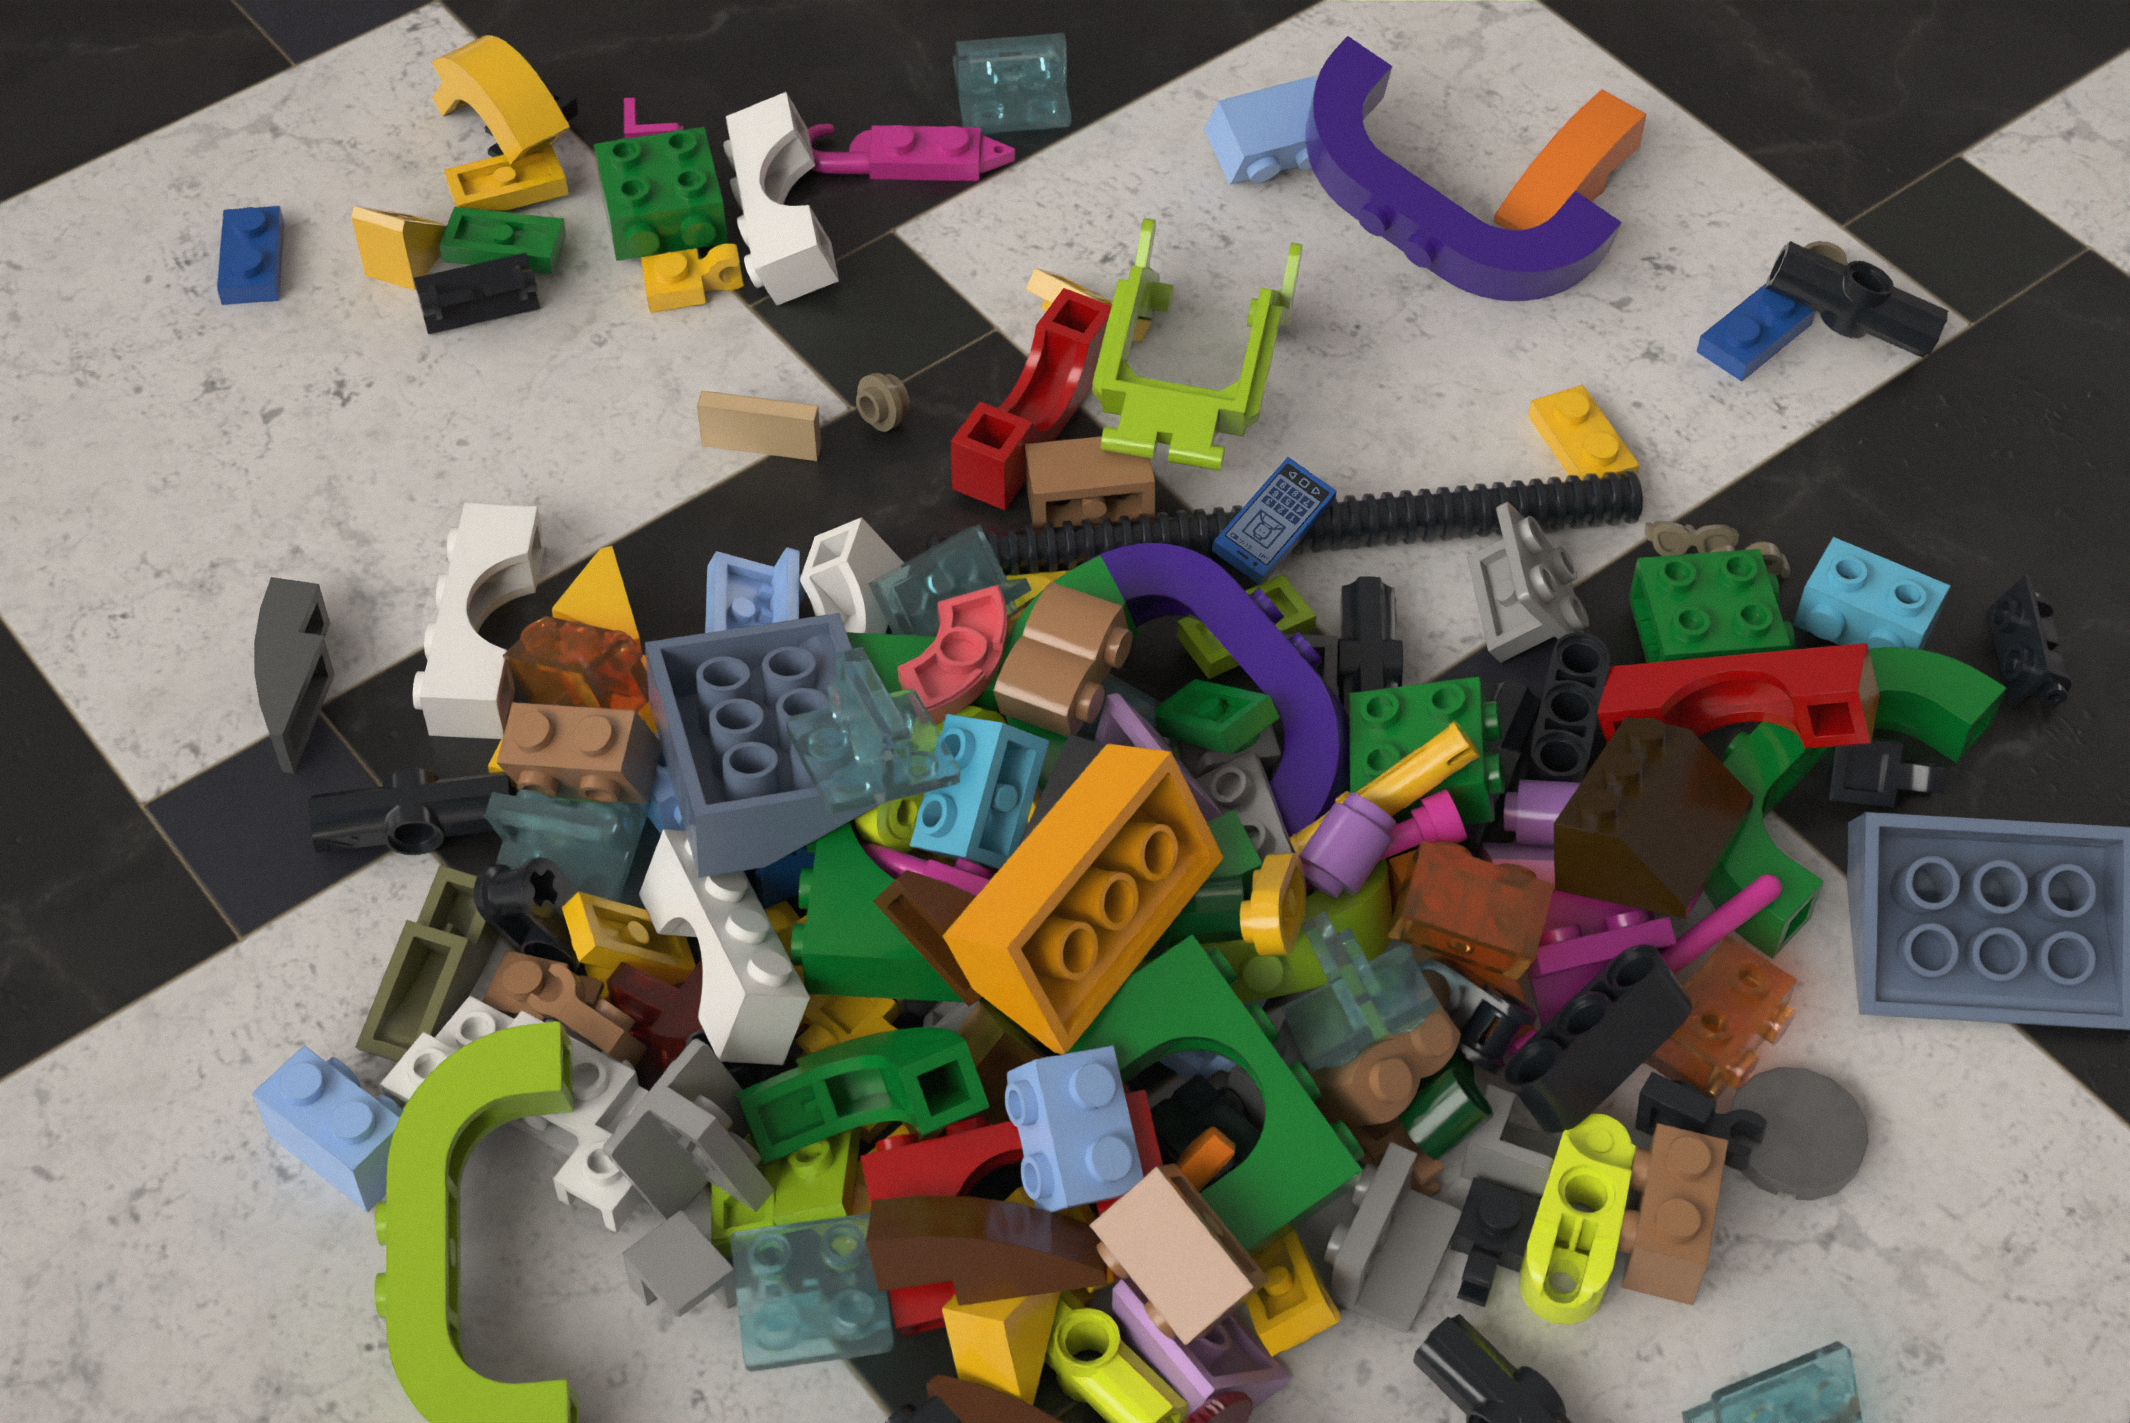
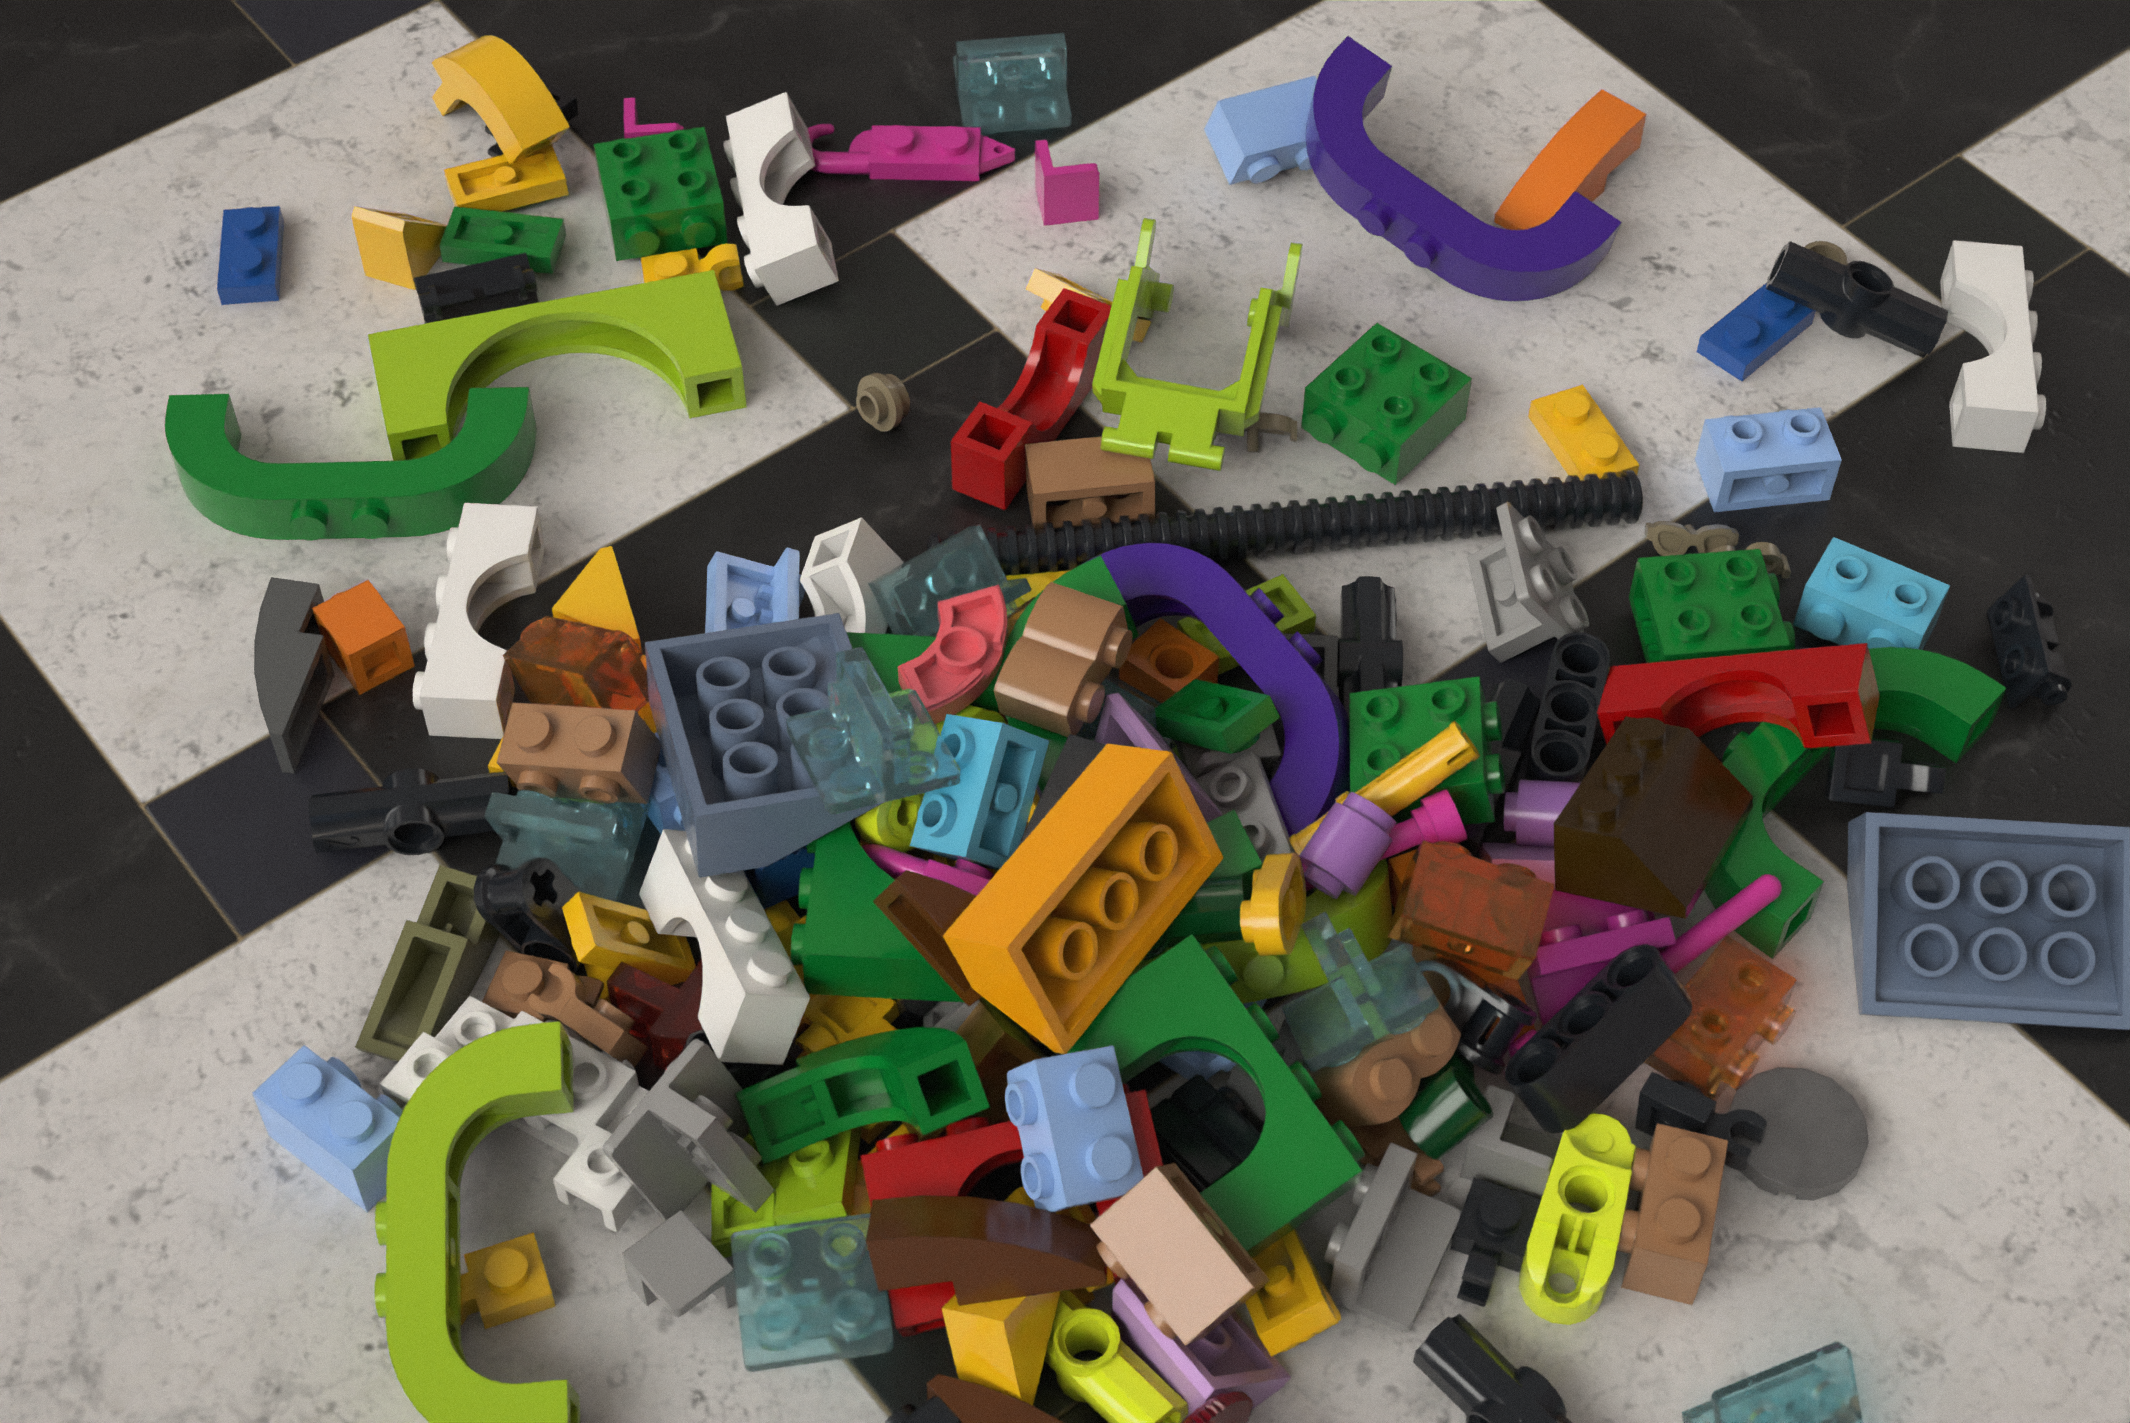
(349, 497): none -> green arch
(364, 636): none -> orange brick
(505, 1282): none -> yellow plate
(664, 325): none -> lime arch
(759, 425): tan tile -> none
(1065, 192): none -> dark pink panel
(1167, 661): none -> orange brick
(1205, 1157): orange tile -> none
(1270, 424): none -> dark tan piece
(1274, 521): tile -> none
(1385, 403): none -> green brick
(1767, 459): none -> light blue brick
(1997, 395): none -> white arch

